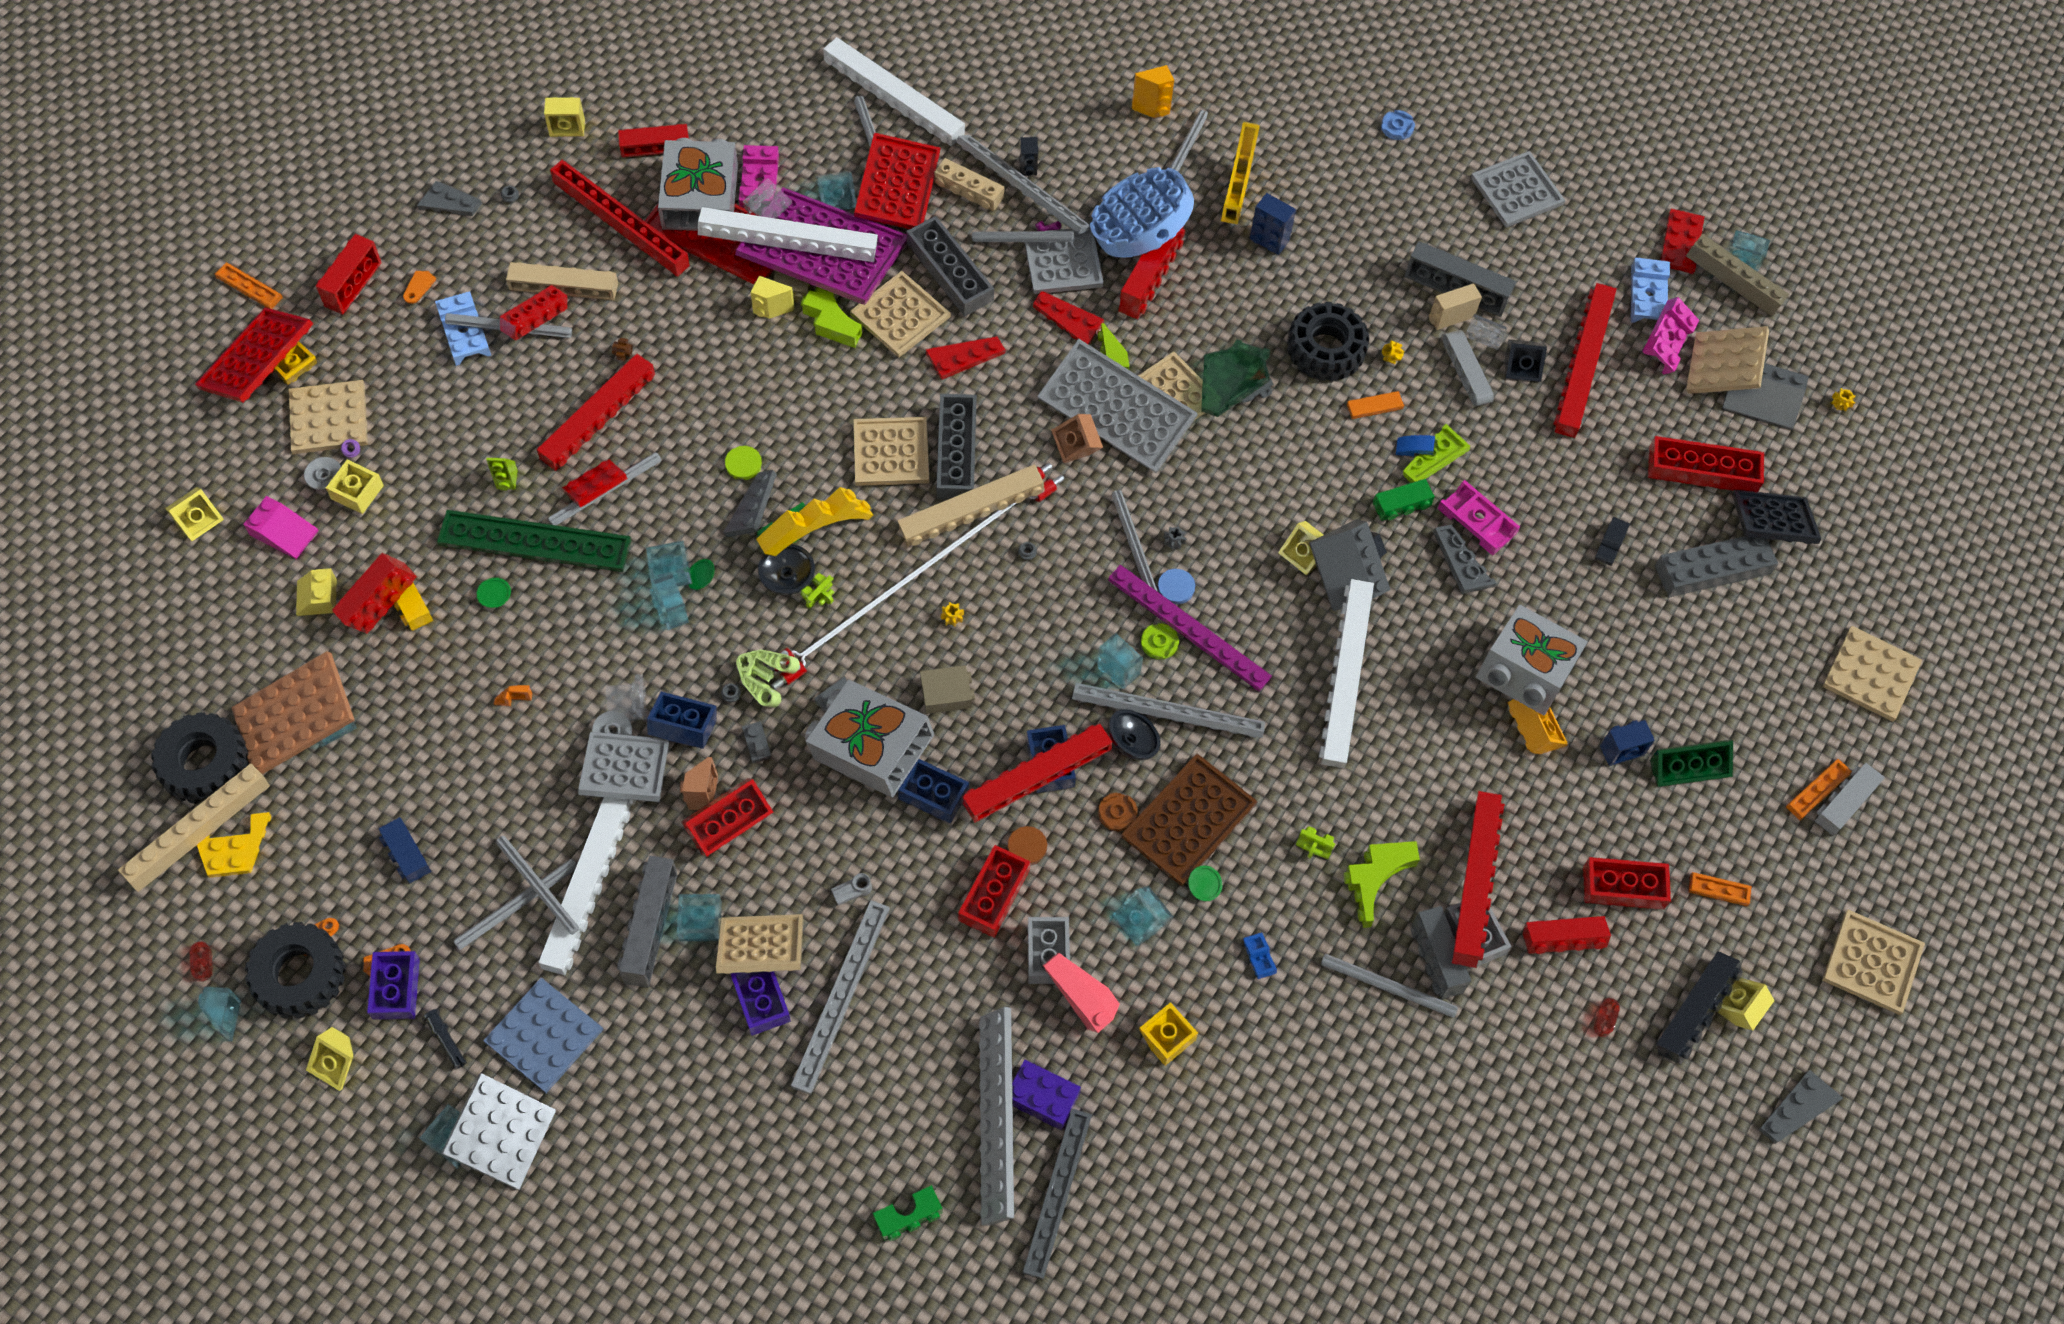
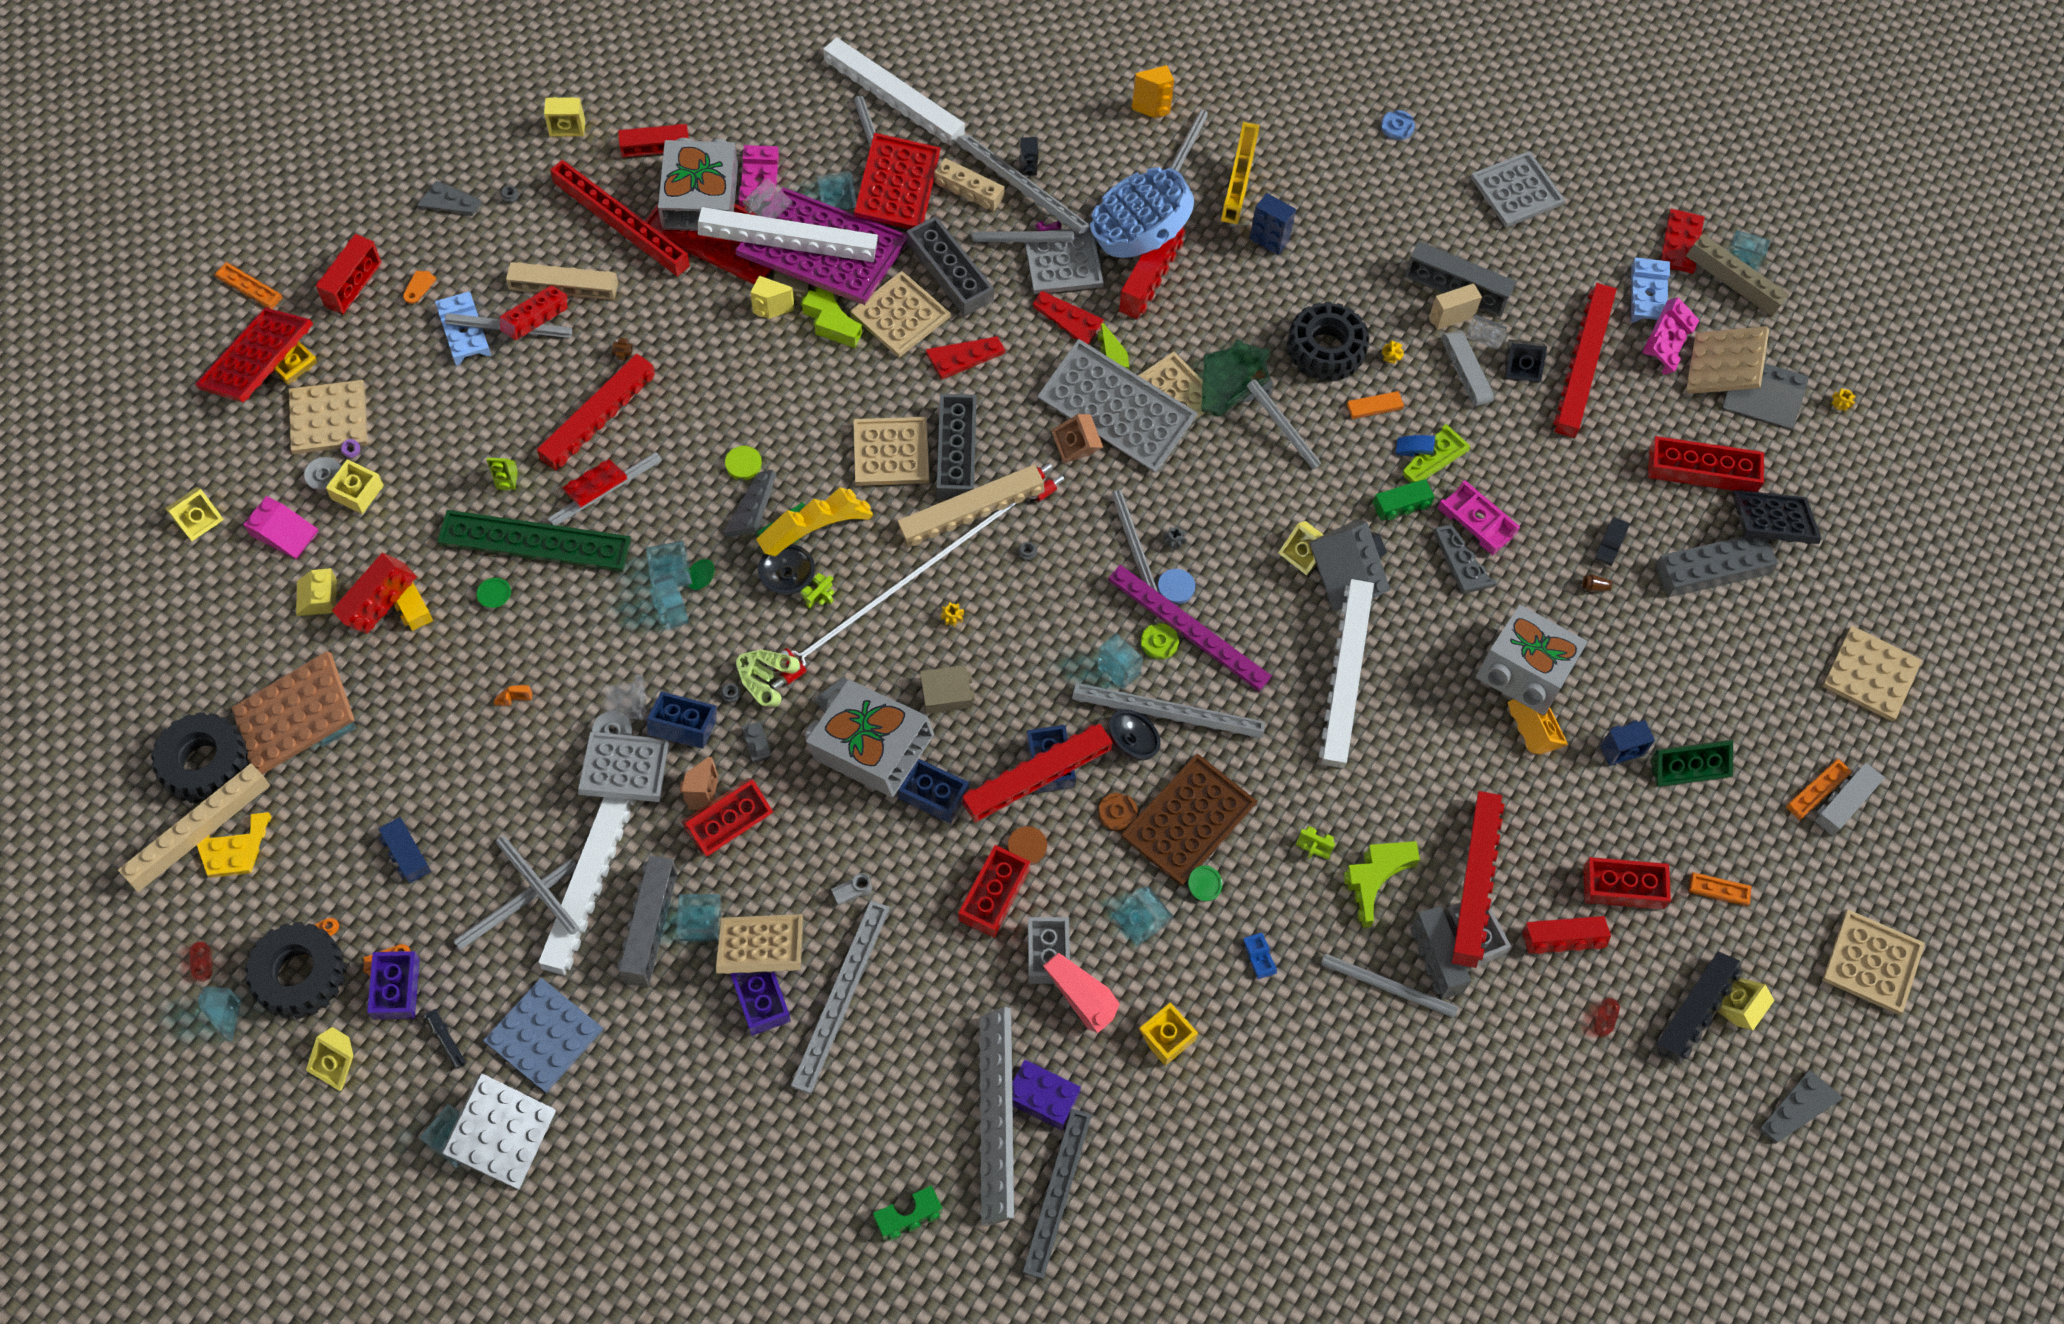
(1283, 424): none -> light grey axle
(1594, 583): none -> reddish brown cone

